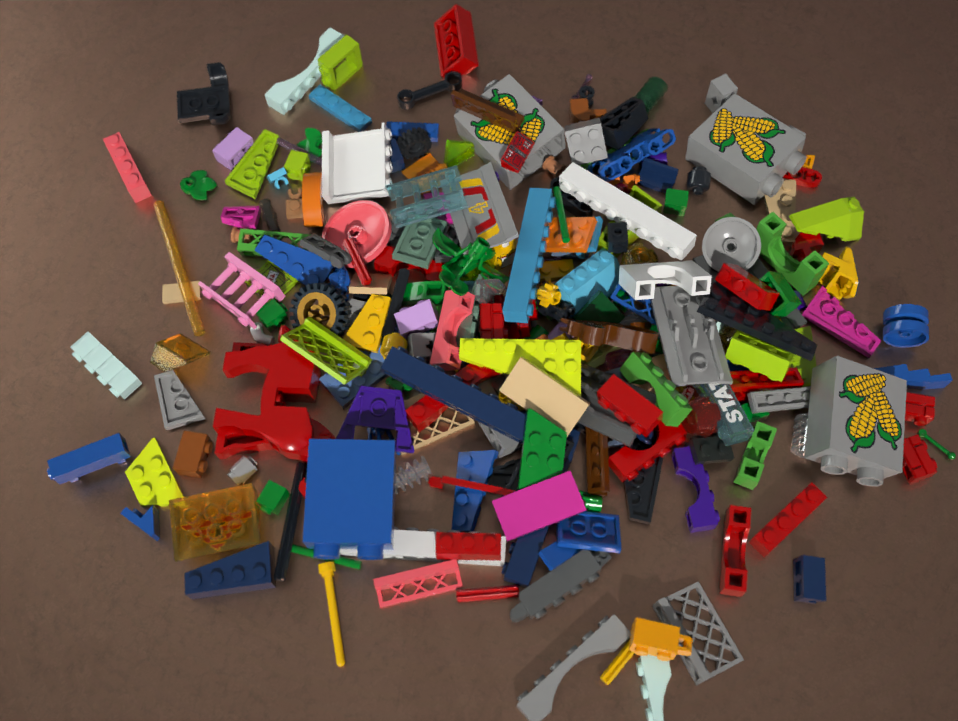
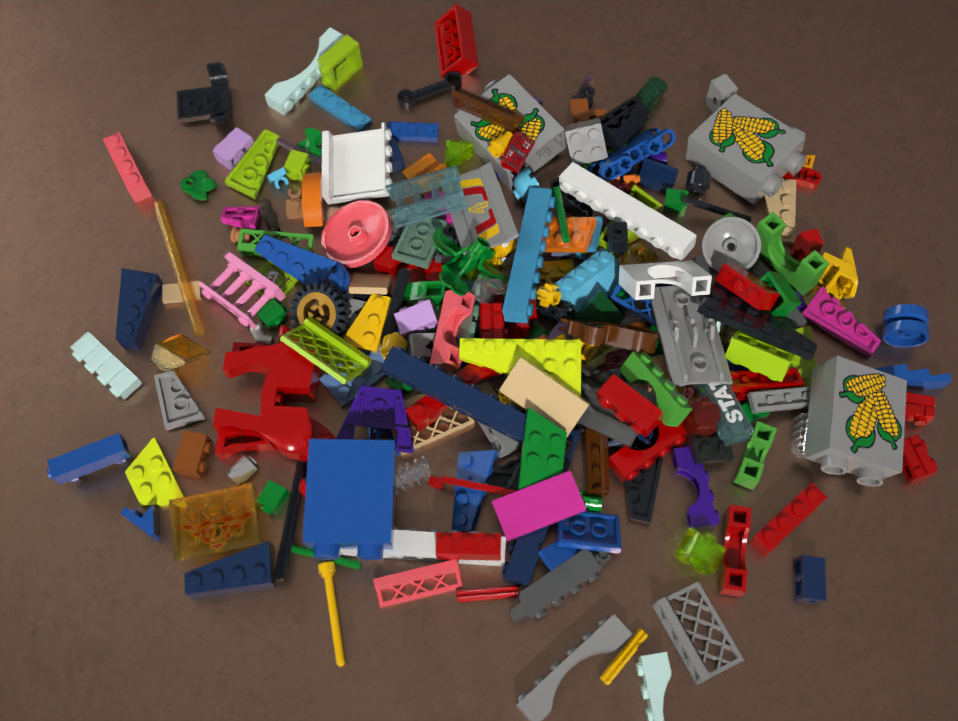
(136, 307): none -> dark blue wedge
(326, 250): dark grey hinge -> none
(357, 261): red axle -> none
(414, 143): black tyre -> none
(499, 145): none -> yellow cone
(523, 182): none -> medium azure cylinder
(553, 166): nougat bush -> none
(658, 640): light orange brick -> none
(700, 552): none -> clear neon green brick
(712, 208): none -> black bar
(836, 218): lime wedge -> none
(923, 433): green hinge -> none

